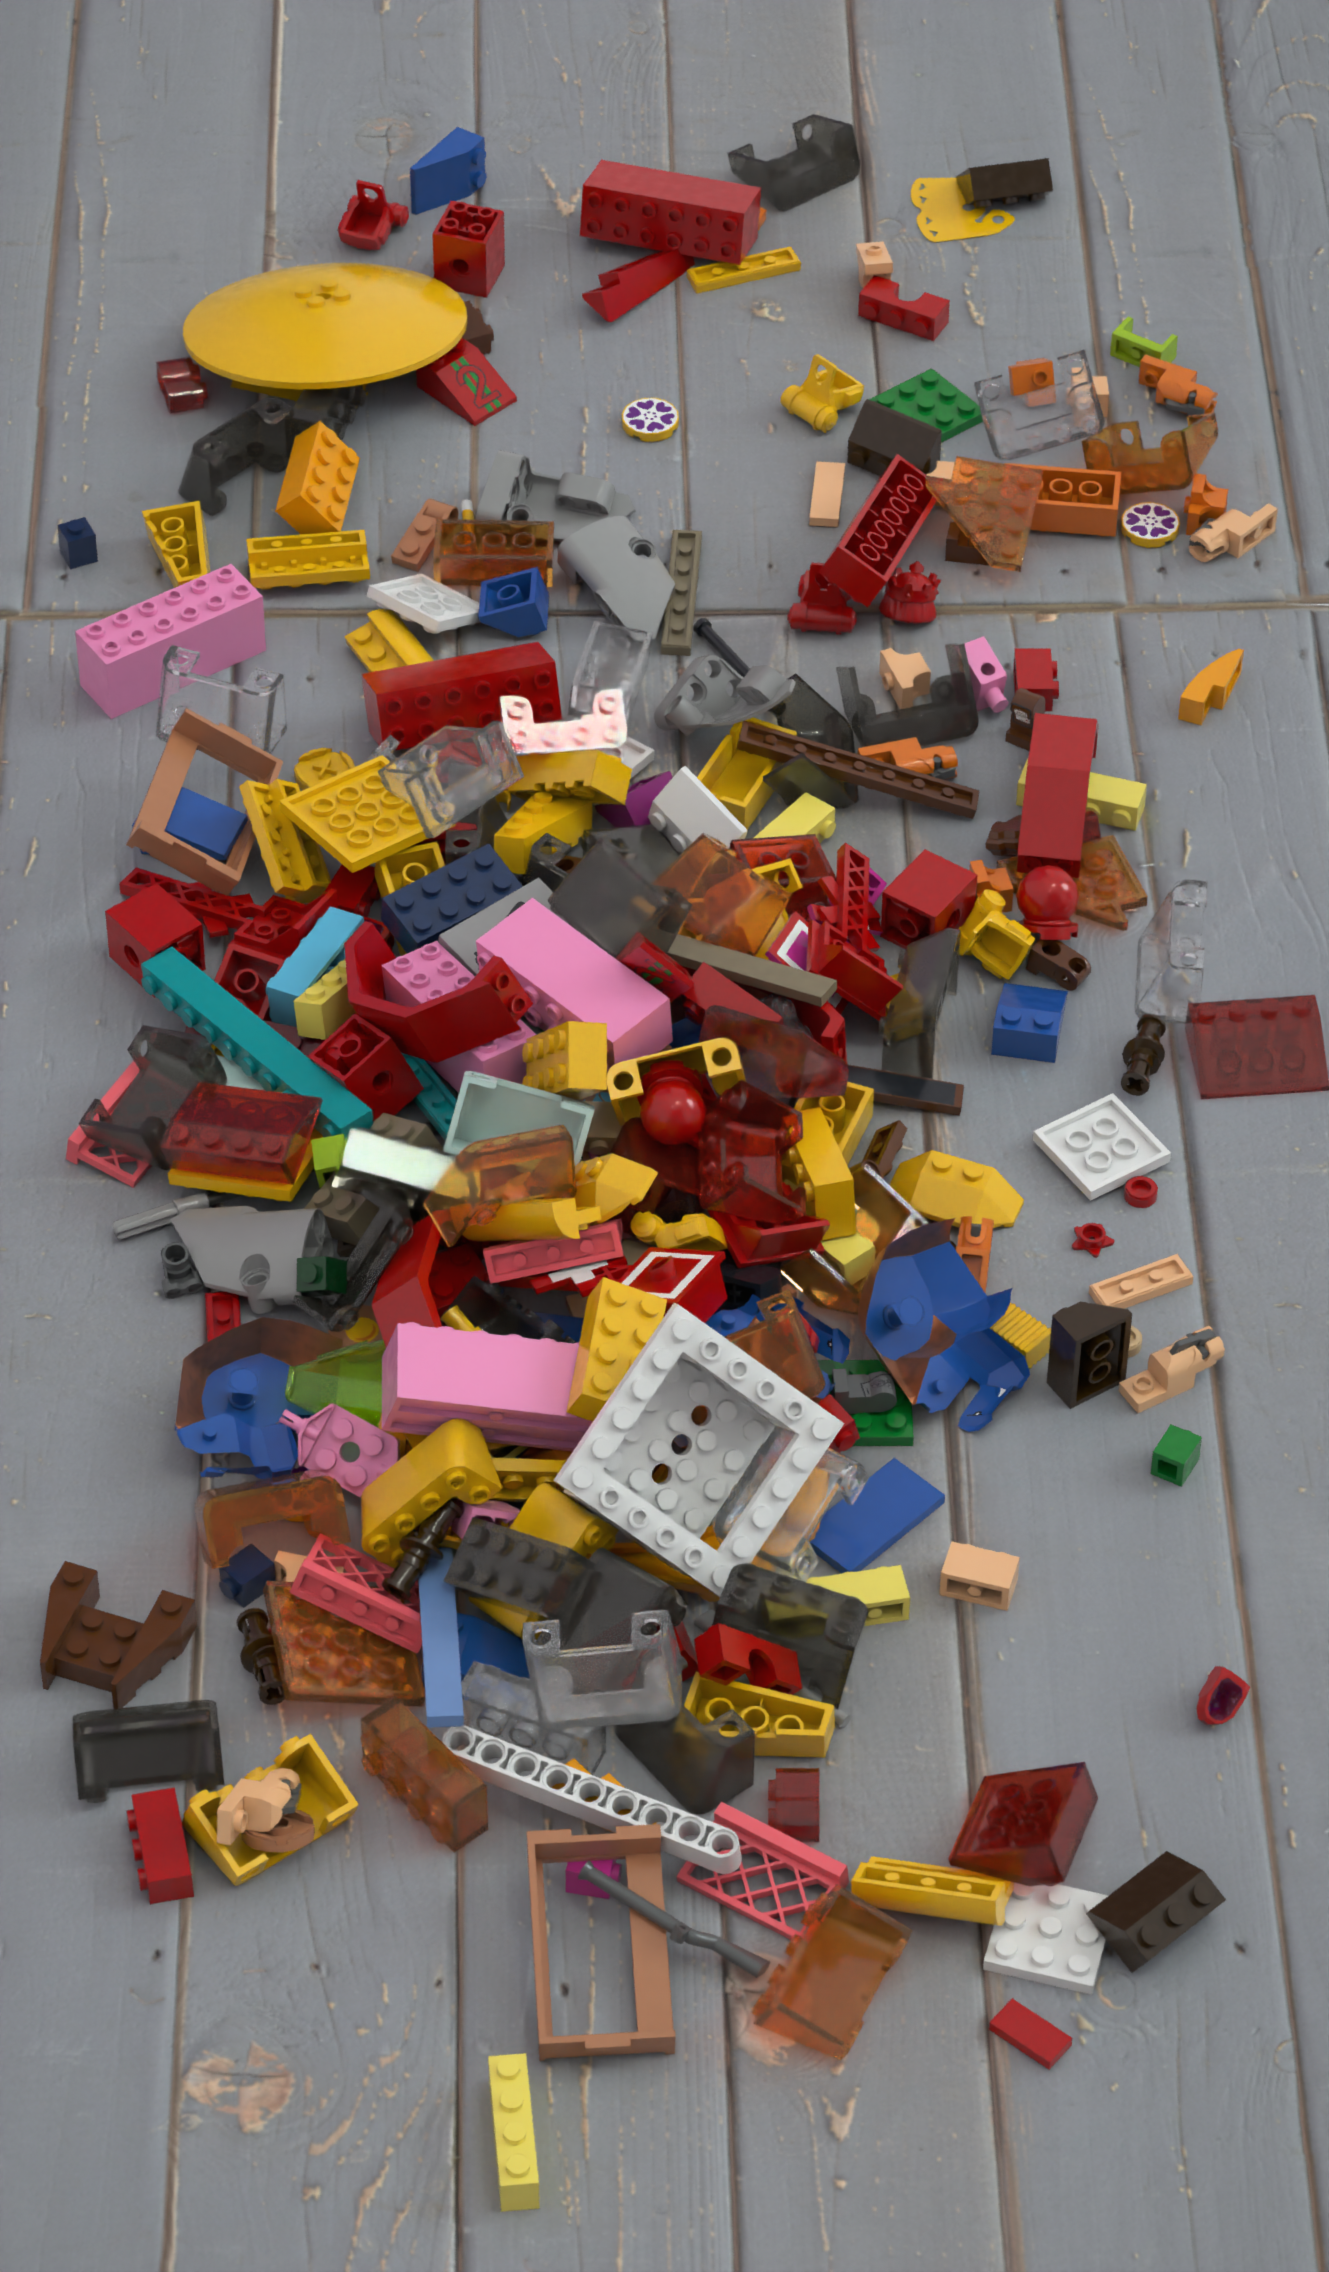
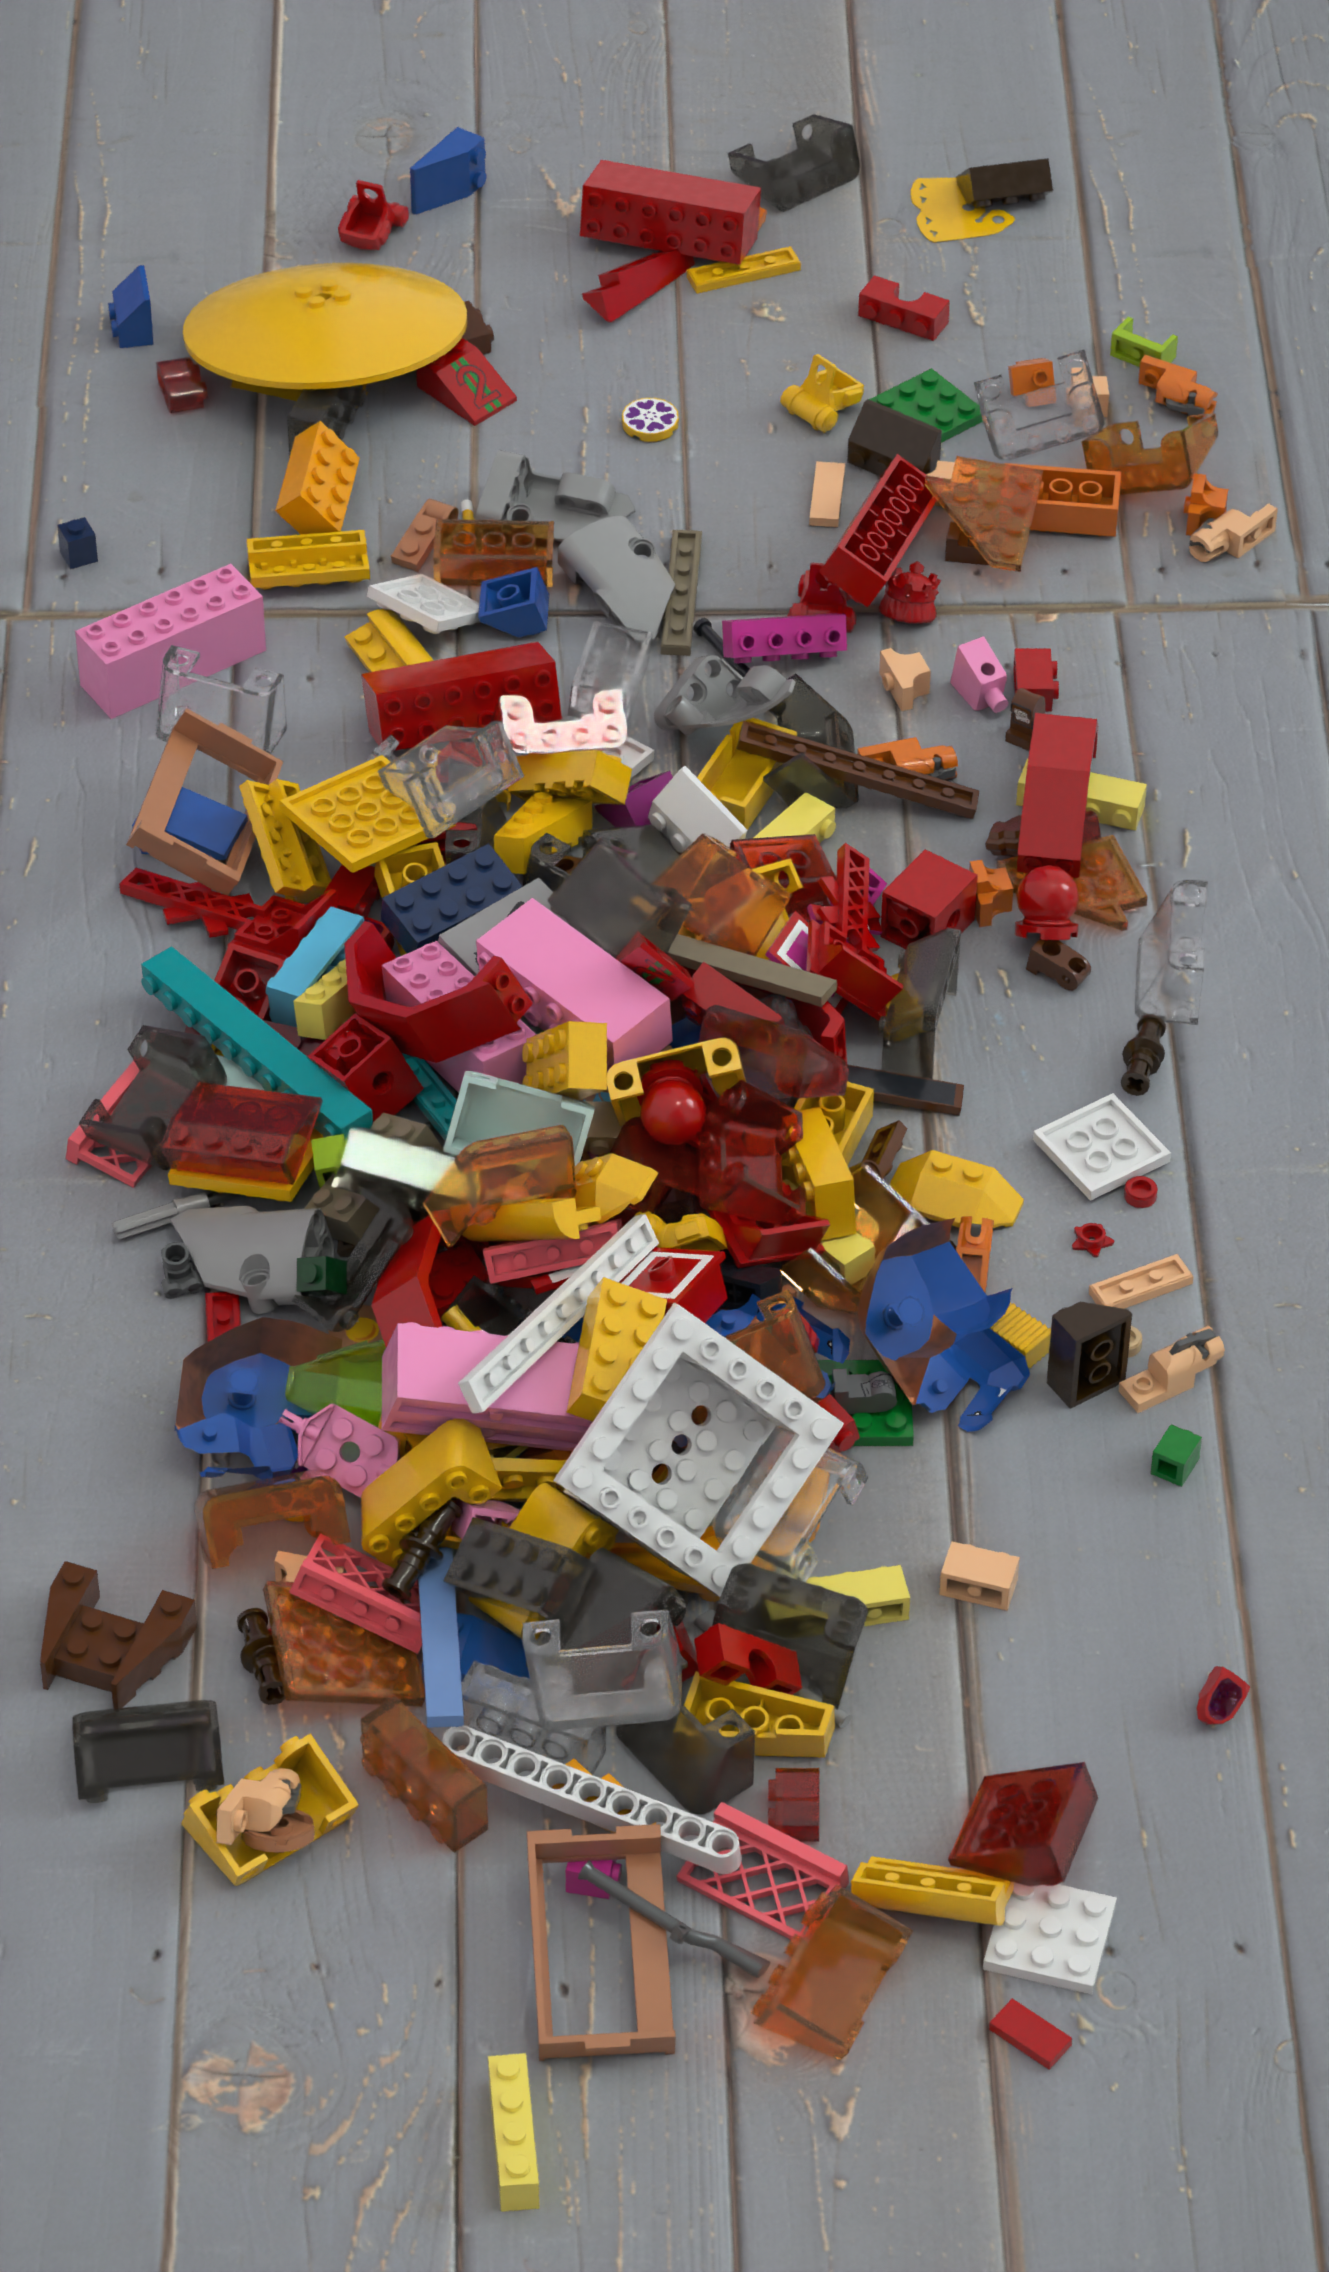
(132, 311): none -> blue slope
(150, 925): red brick -> none
(160, 1846): red brick -> none
(179, 540): yellow wedge -> none
(246, 1575): dark blue brick -> none
(257, 435): clear smoke windscreen -> none
(320, 765): yellow tile -> none
(469, 248): red brick -> none
(555, 1315): none -> white plate
(784, 636): none -> dark pink brick
(873, 260): light nougat brick -> none
(882, 1514): blue tile -> none
(947, 718): clear smoke windscreen -> none
(994, 938): yellow piece -> none
(1028, 1022): blue slope -> none
(1150, 524): tile -> none
(1155, 1908): dark brown slope -> none
(1210, 687): light orange slope -> none
(1257, 1046): clear red slope -> none

